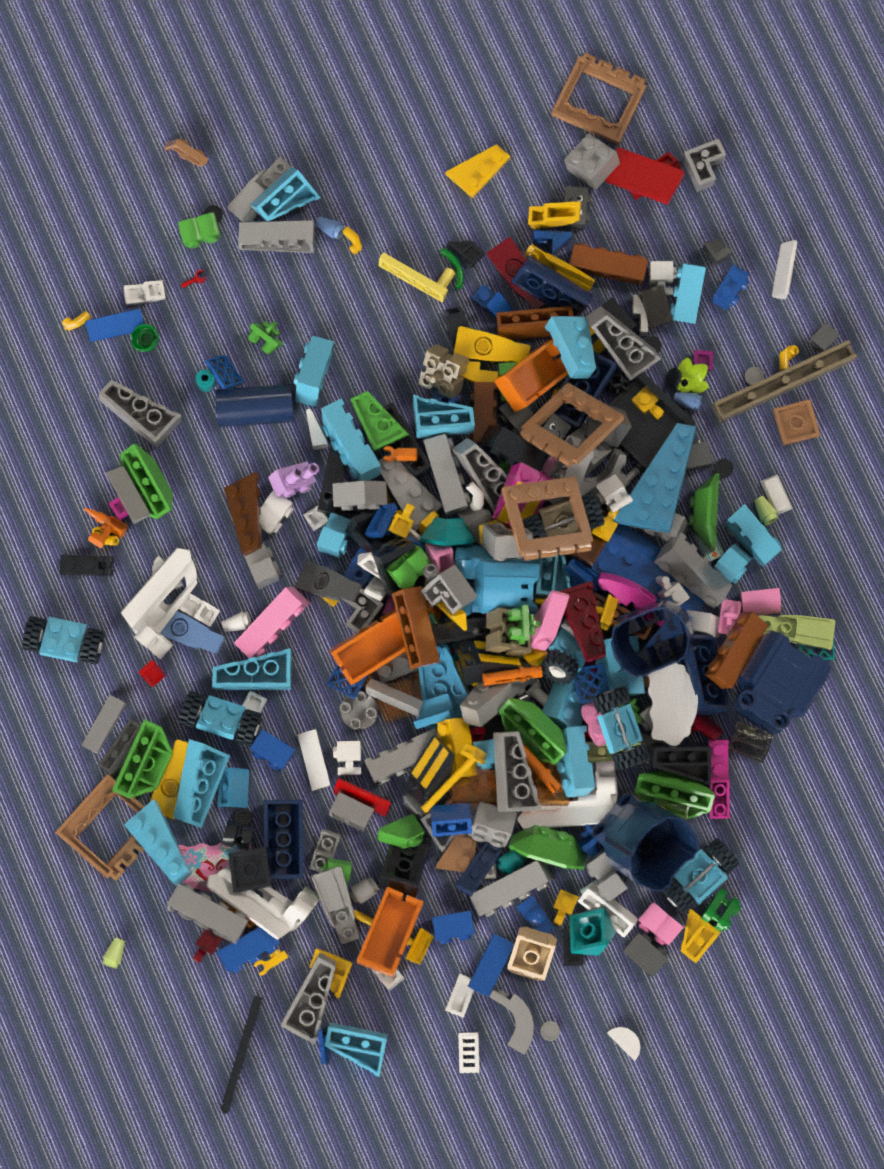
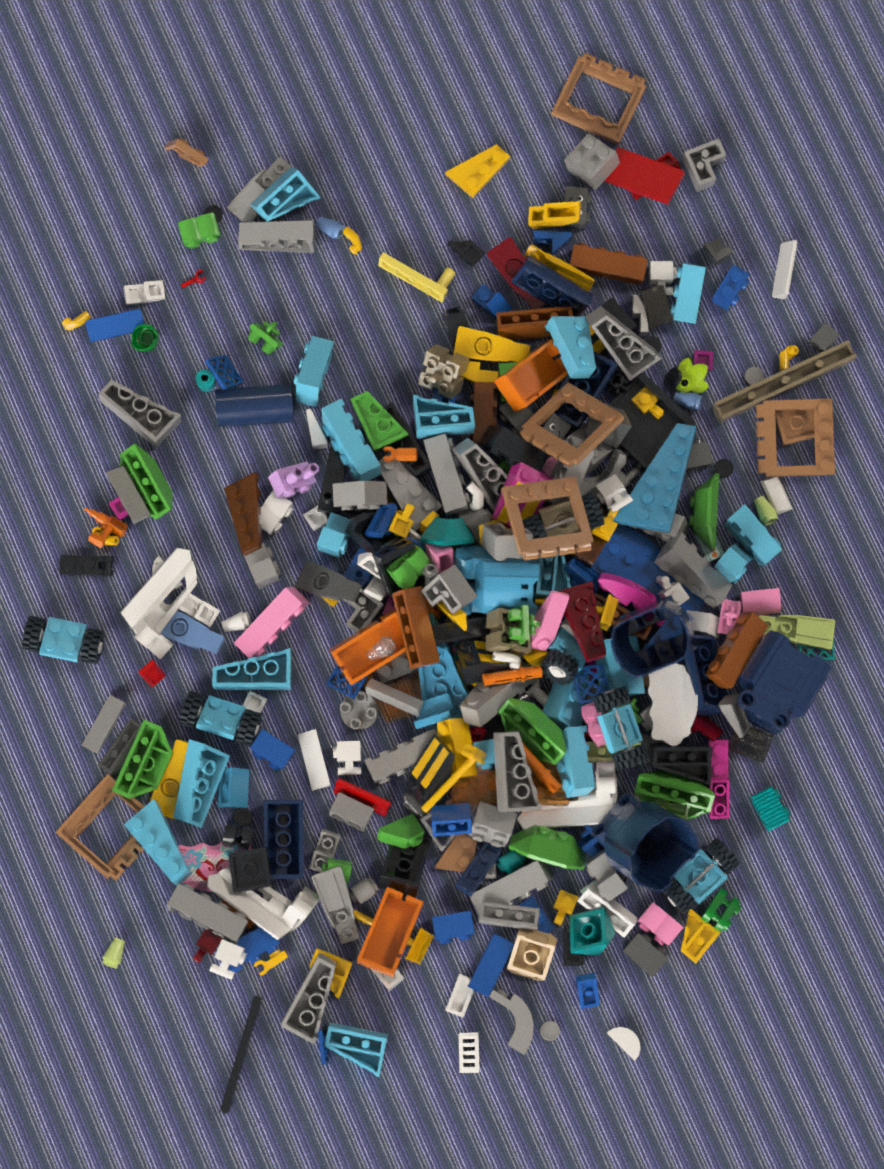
(228, 954): none -> white brick
(381, 649): none -> clear cone
(457, 266): green piece -> none
(507, 657): none -> white arm
(509, 915): none -> light grey slope
(587, 990): none -> blue slope
(734, 714): none -> light grey slope
(770, 808): none -> teal brick
(822, 433): none -> medium nougat hinge

